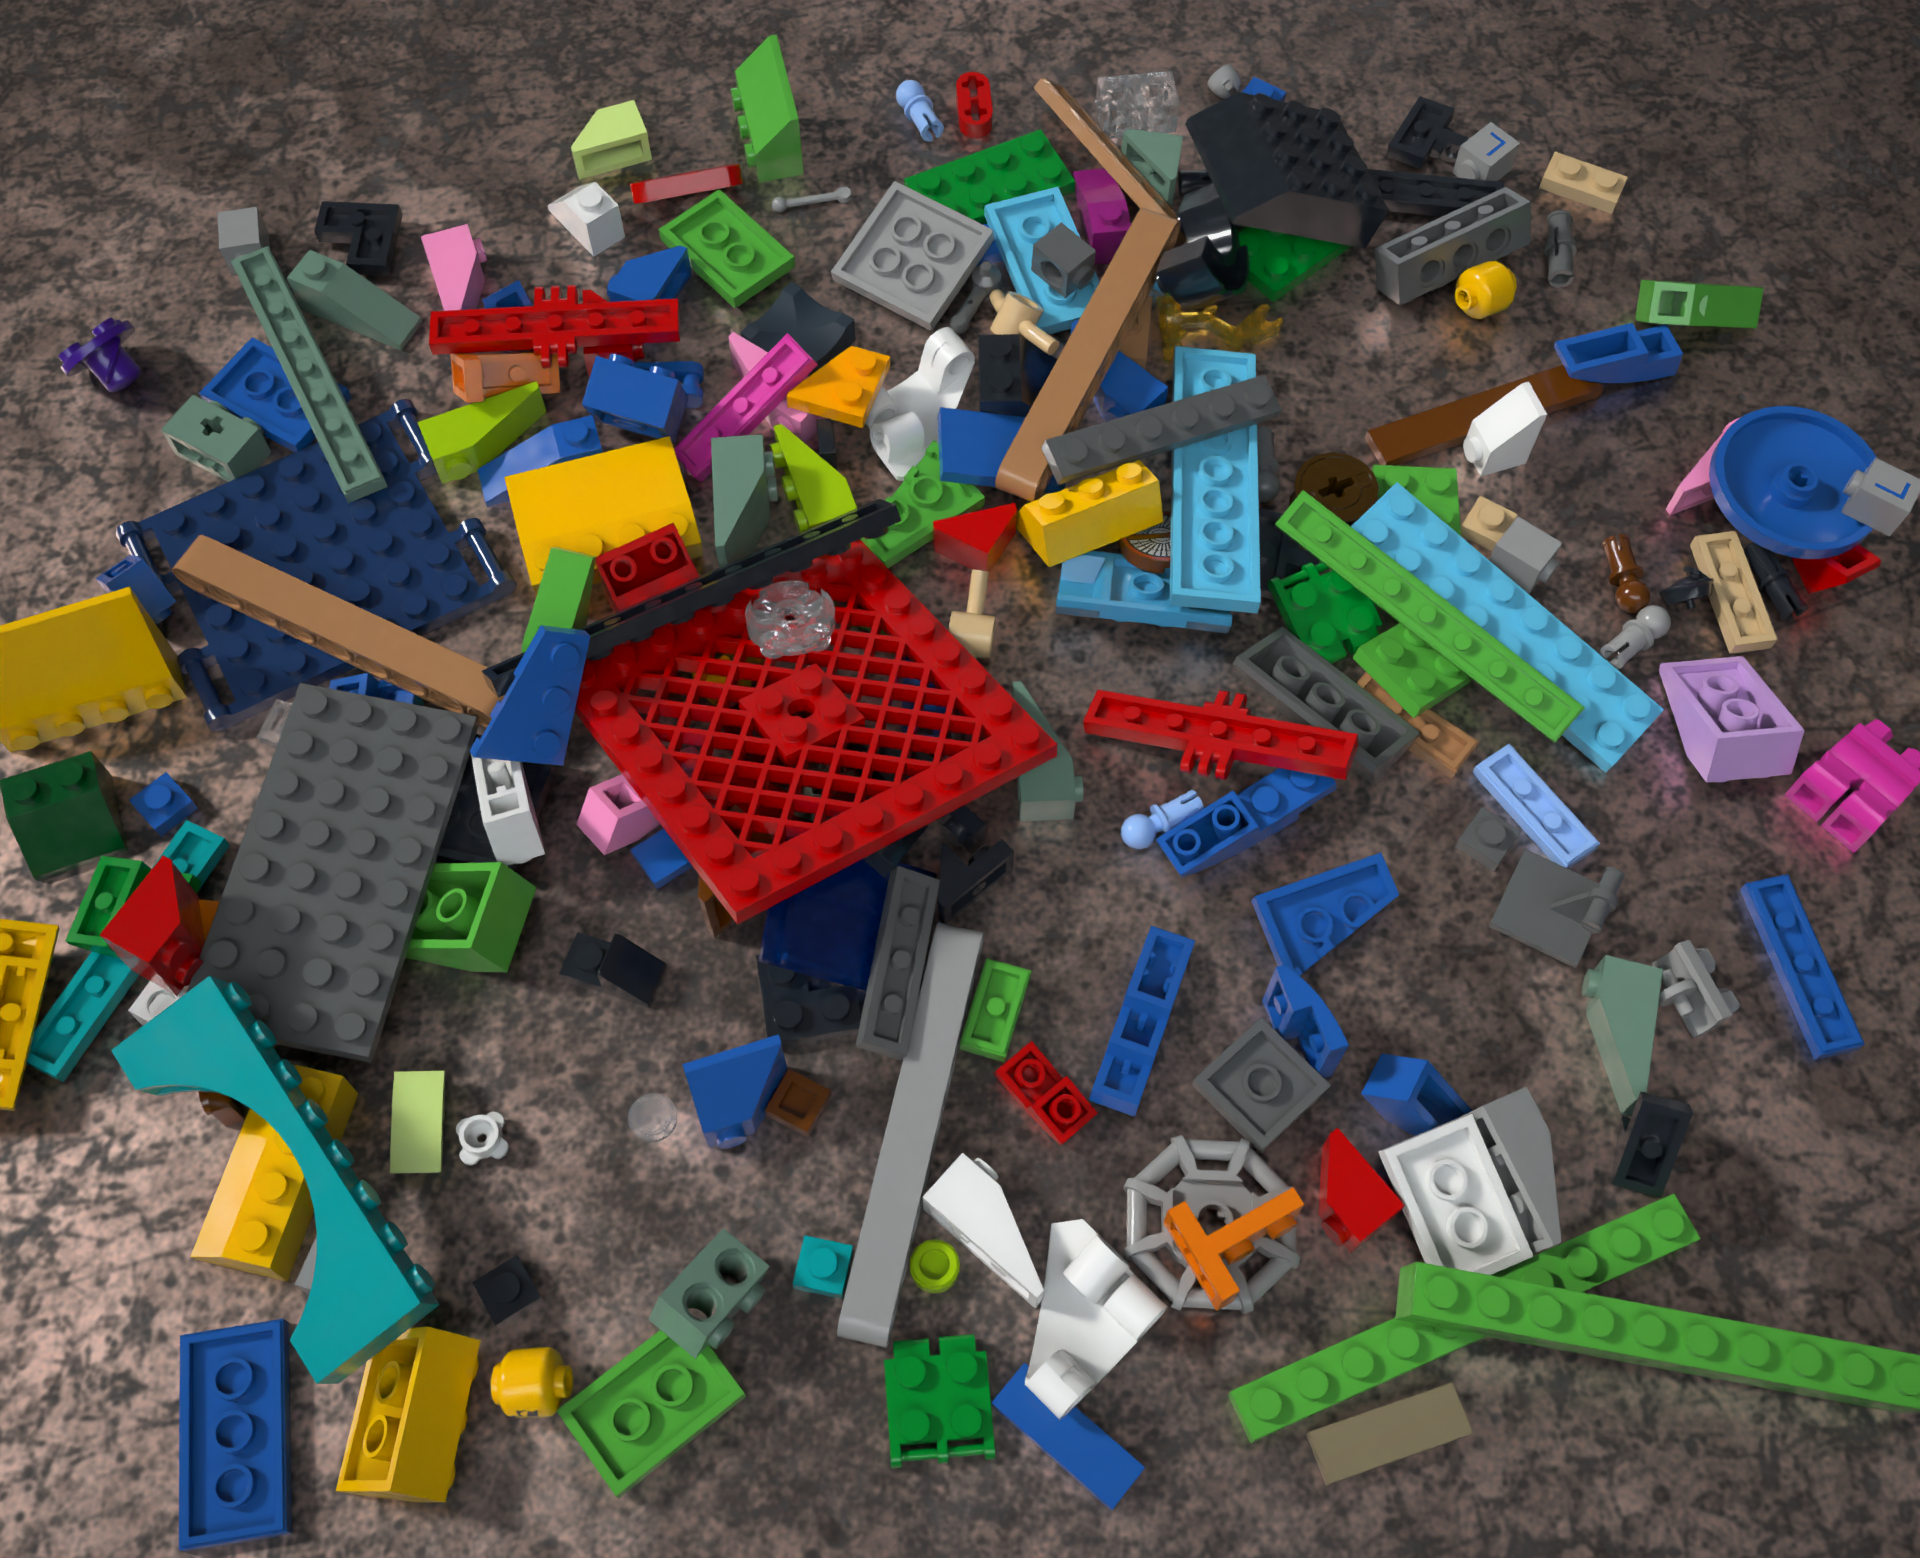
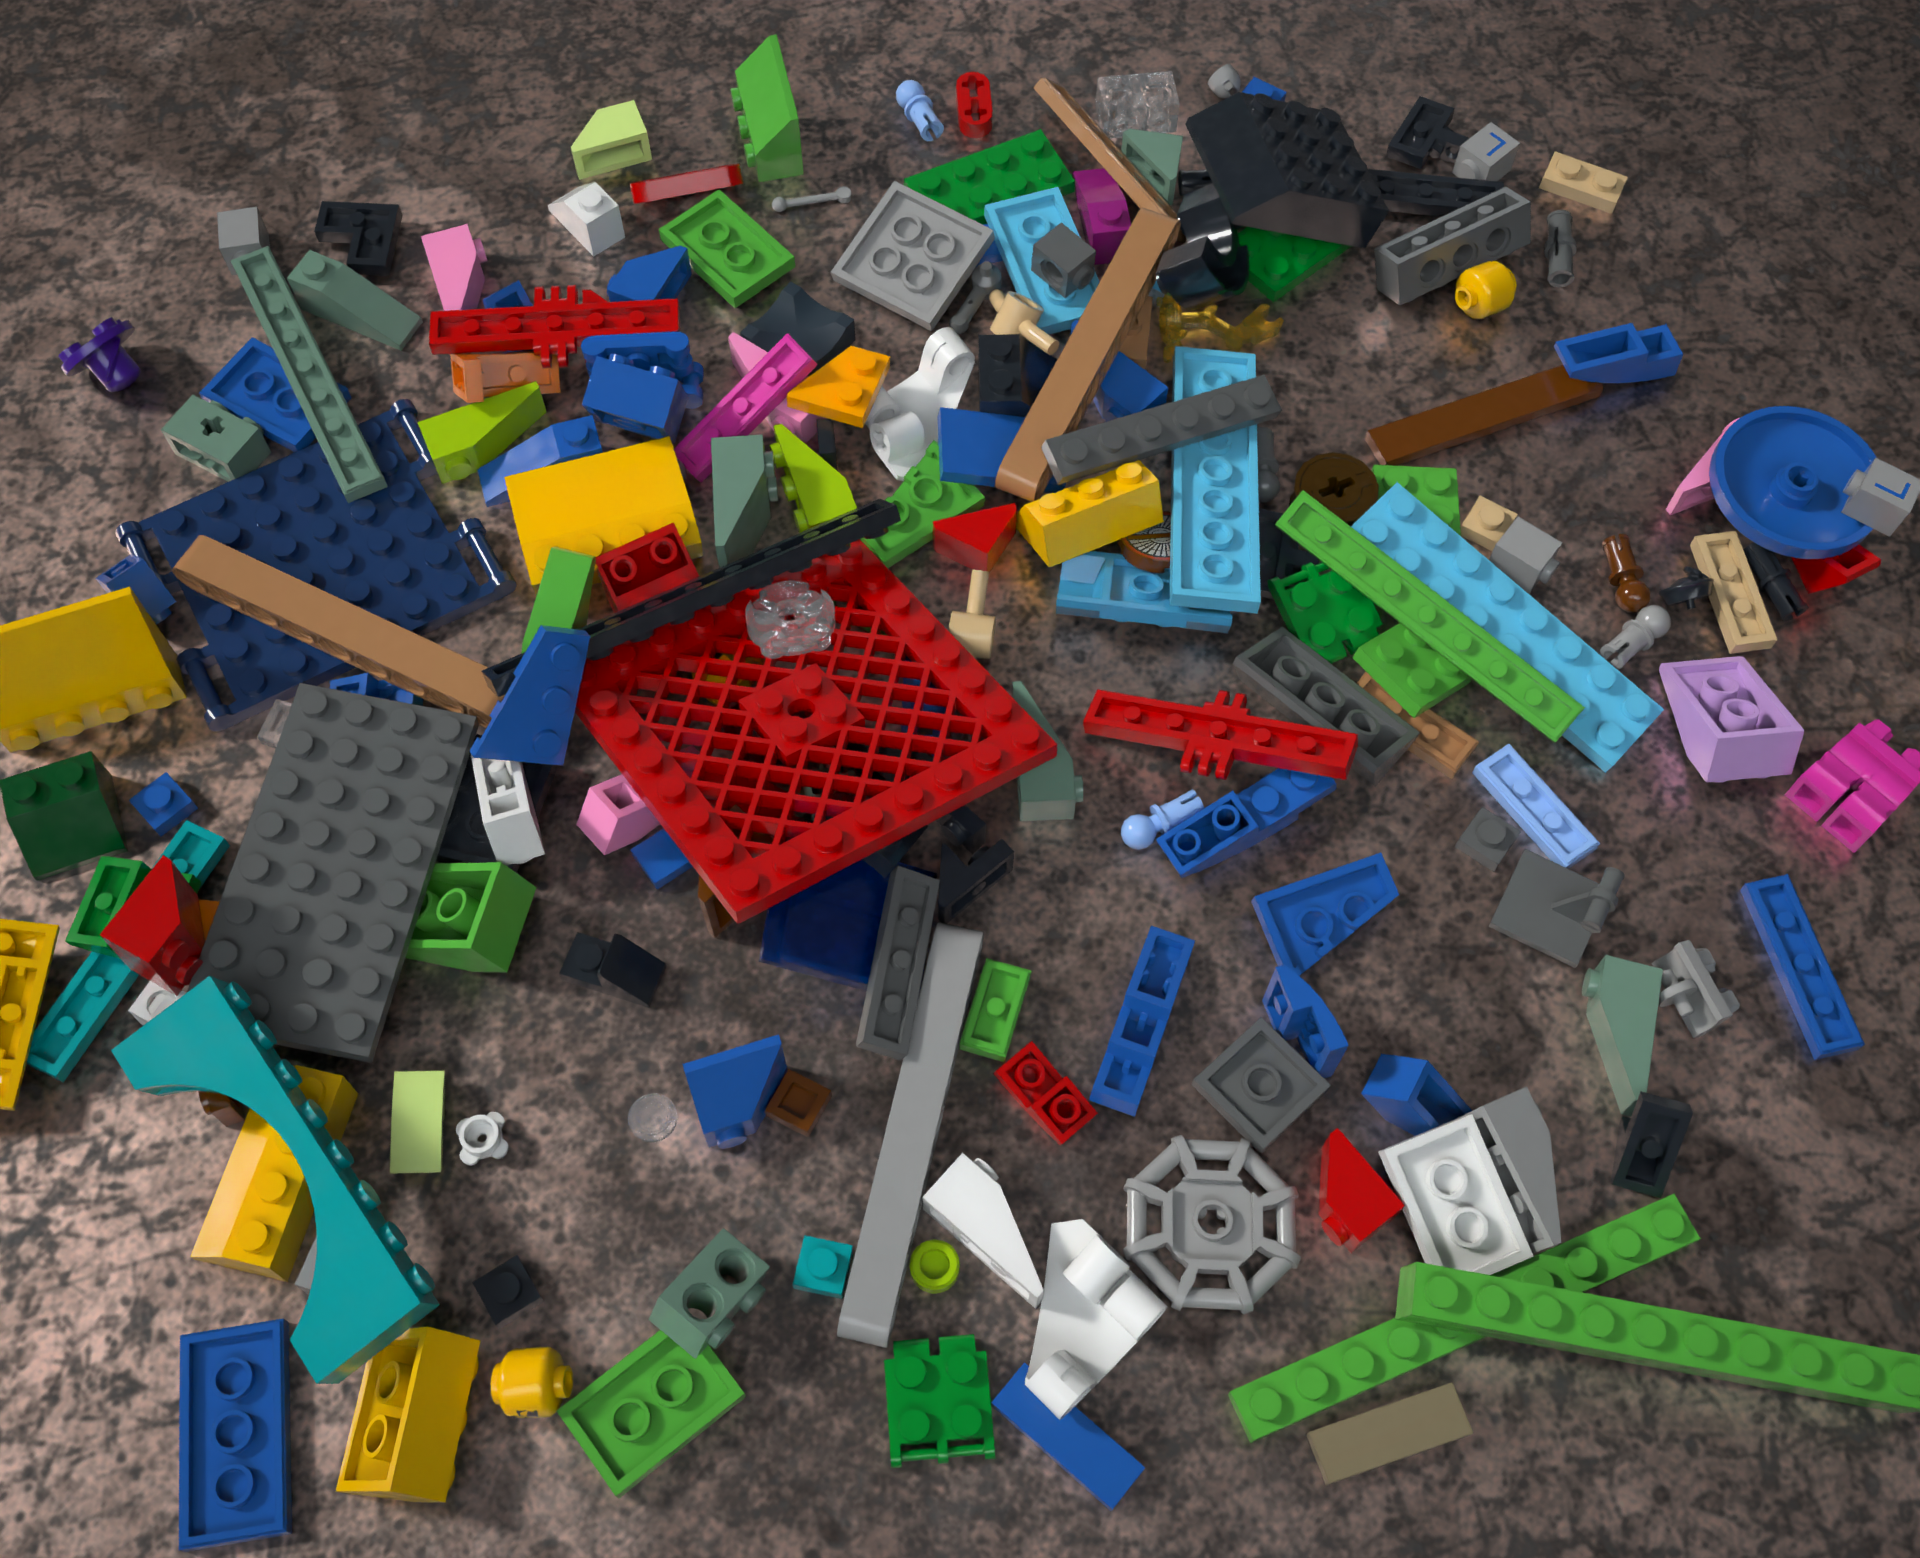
(658, 349): none -> blue plate
(803, 1014): black plate -> none
(1230, 1242): orange bracket -> none
(1505, 431): white slope -> none
(1698, 304): bright green slope -> none

